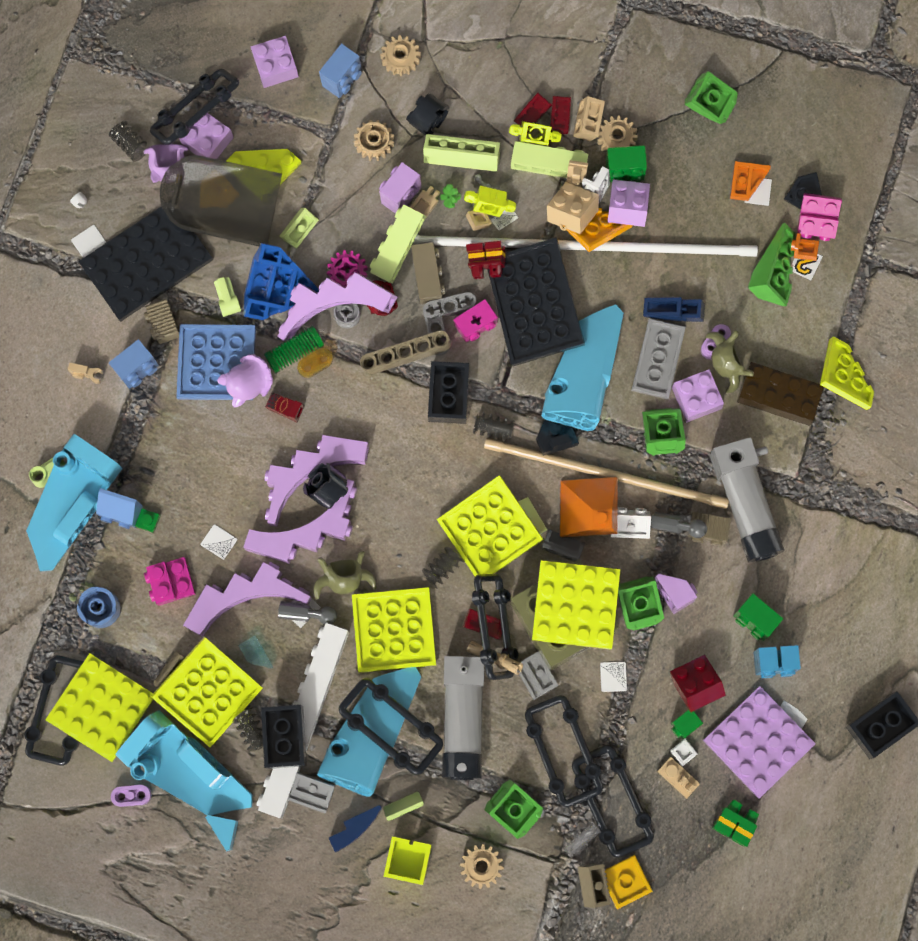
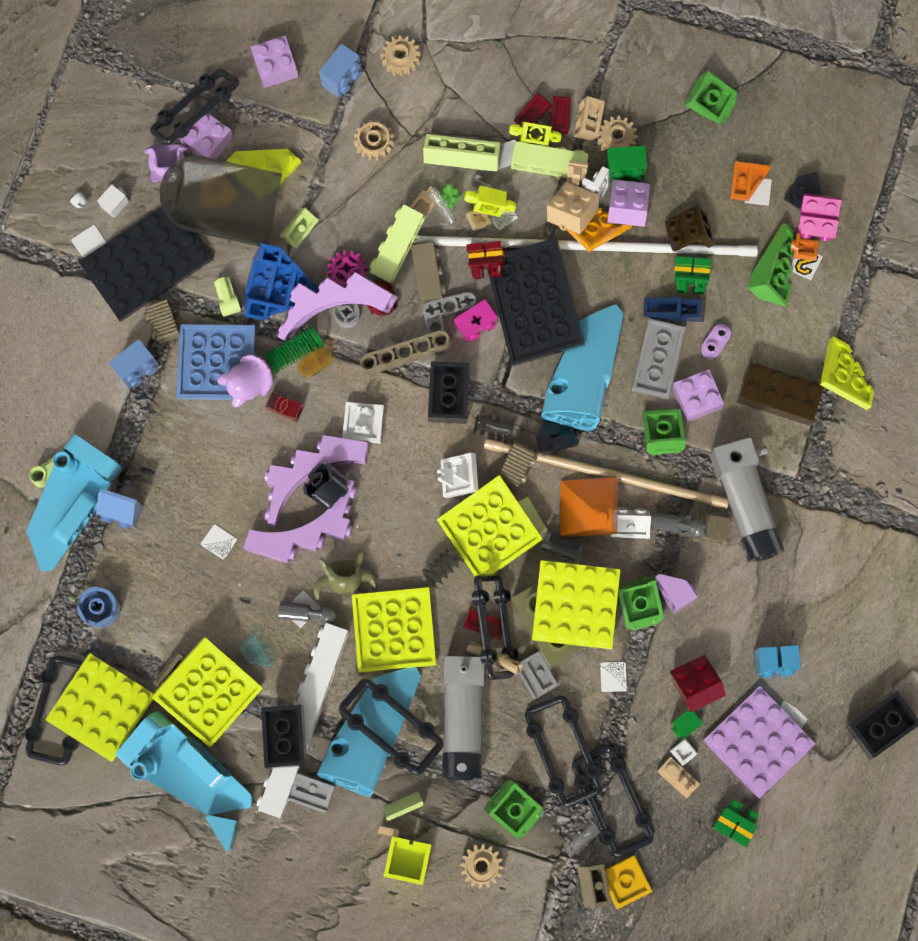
(81, 371): tan plate -> none
(113, 200): none -> white brick
(128, 141): clear smoke piece -> none
(131, 795): lavender plate -> none
(147, 520): green plate -> none
(169, 581): dark pink plate -> none
(214, 603): lavender arch -> none
(249, 729): clear smoke piece -> none
(354, 828): dark blue slope -> none
(363, 422): none -> white plate
(389, 831): none -> tan tile
(400, 187): lavender brick -> none
(428, 114): black brick -> none
(442, 206): none -> clear pin
(458, 475): none -> white plate
(506, 154): none -> white sticker
(517, 464): none -> dark tan brick
(689, 228): none -> dark brown bracket
(699, 276): none -> green hips
(726, 360): olive piece -> none
(757, 618): green brick -> none

